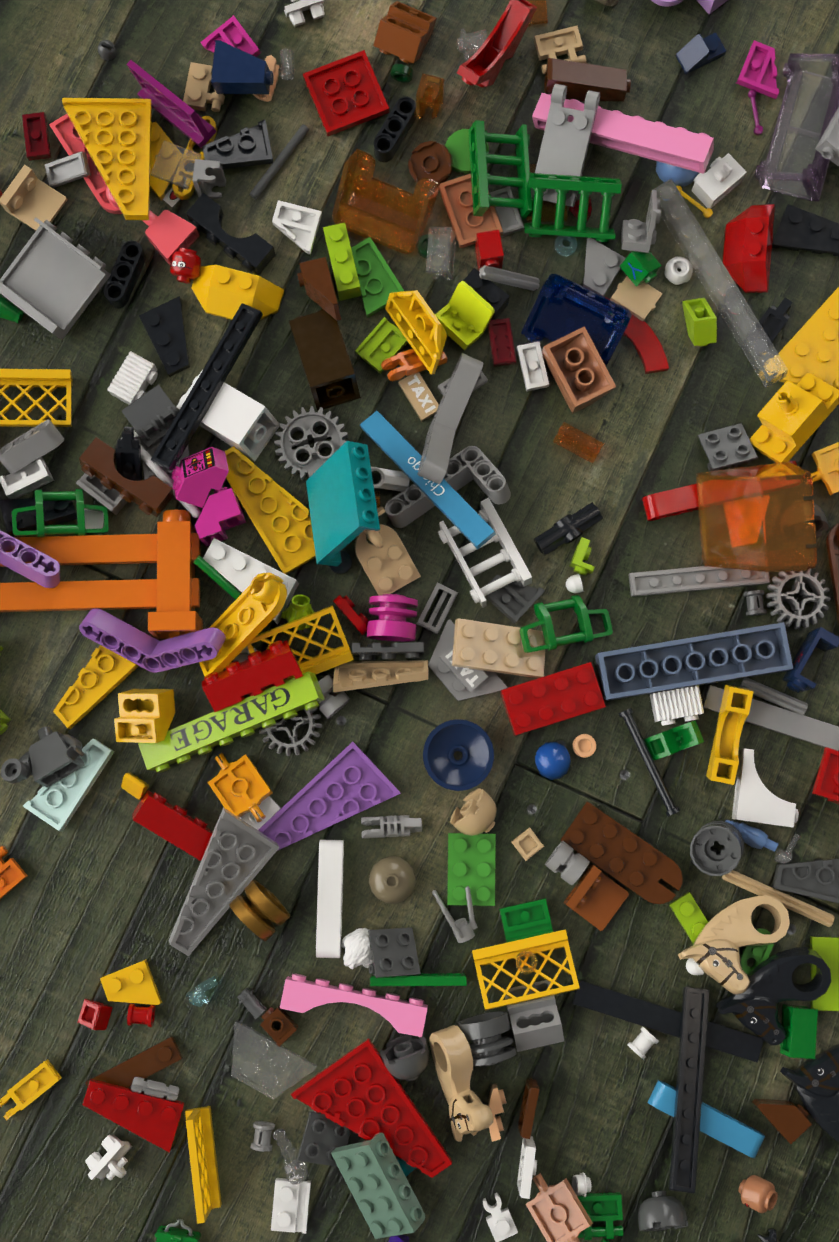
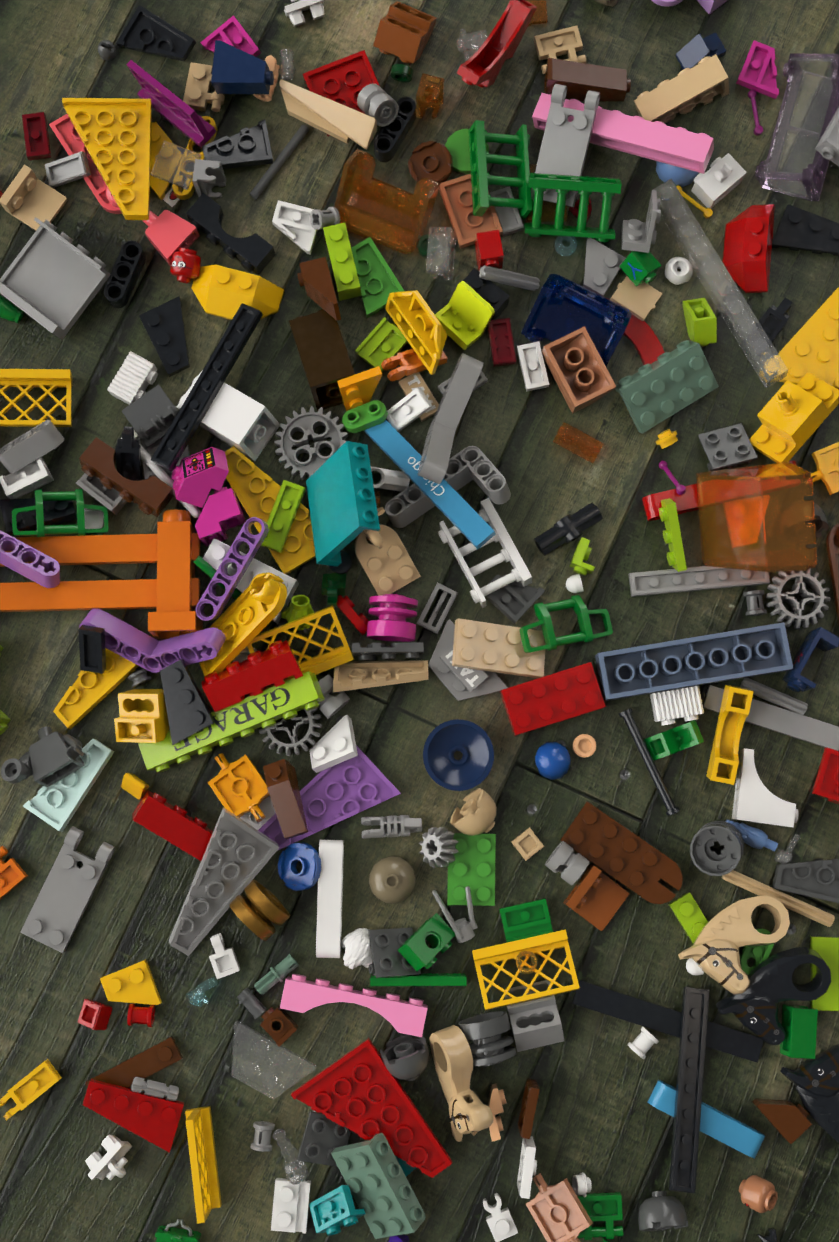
(66, 893): none -> light grey hinge
(92, 649): none -> black tile
(139, 678): none -> dark grey bush
(155, 36): none -> black wing
(184, 702): none -> black wing
(222, 575): none -> medium lavender beam
(223, 960): none -> white plate
(276, 974): none -> sand green axle
(283, 515): none -> lime tile
(286, 797): none -> reddish brown slope
(310, 866): none -> blue tile
(323, 218): none -> light grey bush
(328, 115): none -> tan wedge
(332, 586): none -> dark green plate
(334, 746): none -> white wing
(335, 1211): none -> teal bracket
(359, 387): none -> light orange wing
(364, 416): none -> bright green plate
(377, 104): none -> light grey wheel
(408, 409): none -> white plate
(415, 948): none -> green brick
(438, 847): none -> light grey gear
(666, 438): none -> yellow plate
(667, 385): none -> sand green bracket
(672, 535): none -> lime plate
(680, 489): none -> magenta hinge
(684, 91): none -> tan wedge

